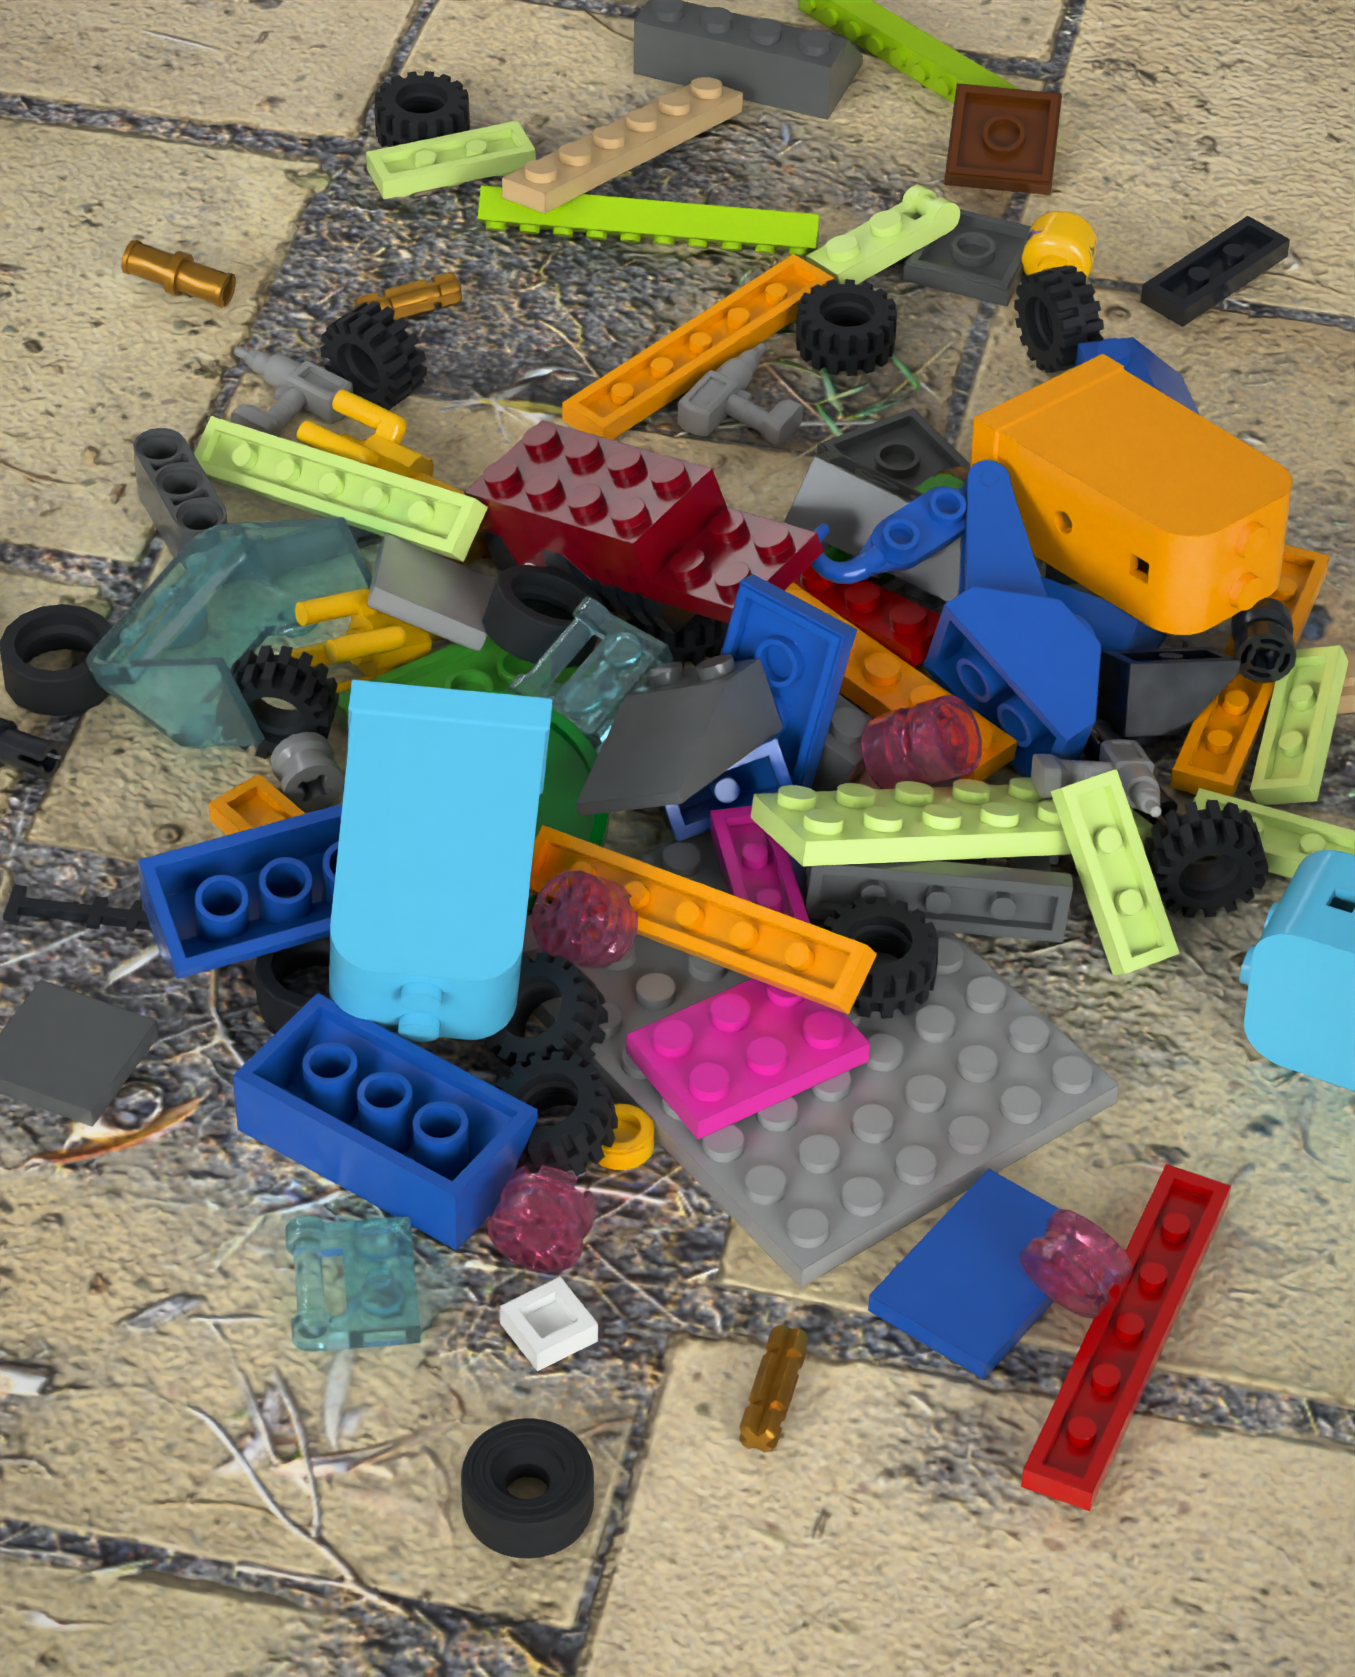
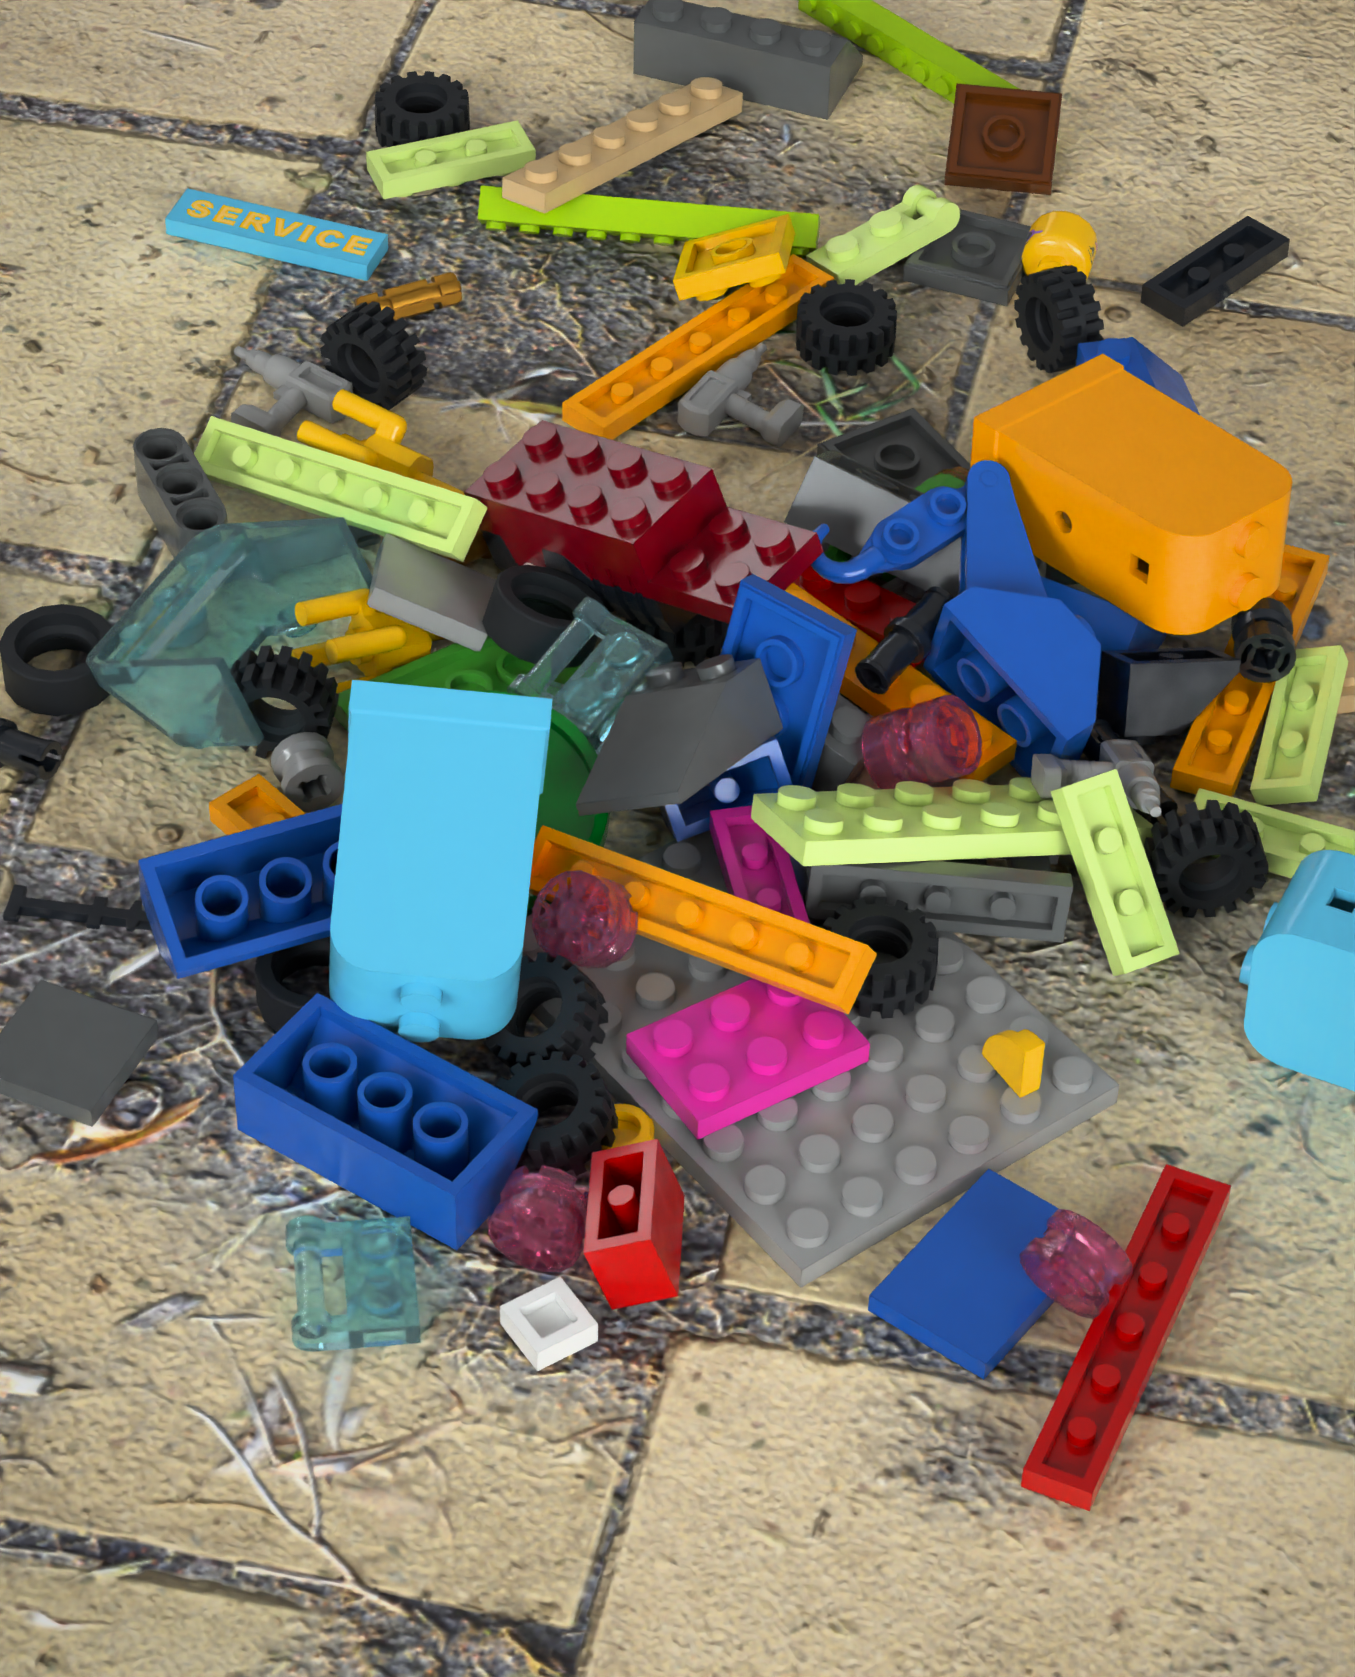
(178, 273): pearl gold pin -> none
(277, 234): none -> medium azure tile
(527, 1525): black tyre -> none
(634, 1224): none -> red brick
(734, 257): none -> yellow plate
(773, 1388): pearl gold axle -> none
(904, 642): none -> black pin
(1016, 1059): none -> yellow tile

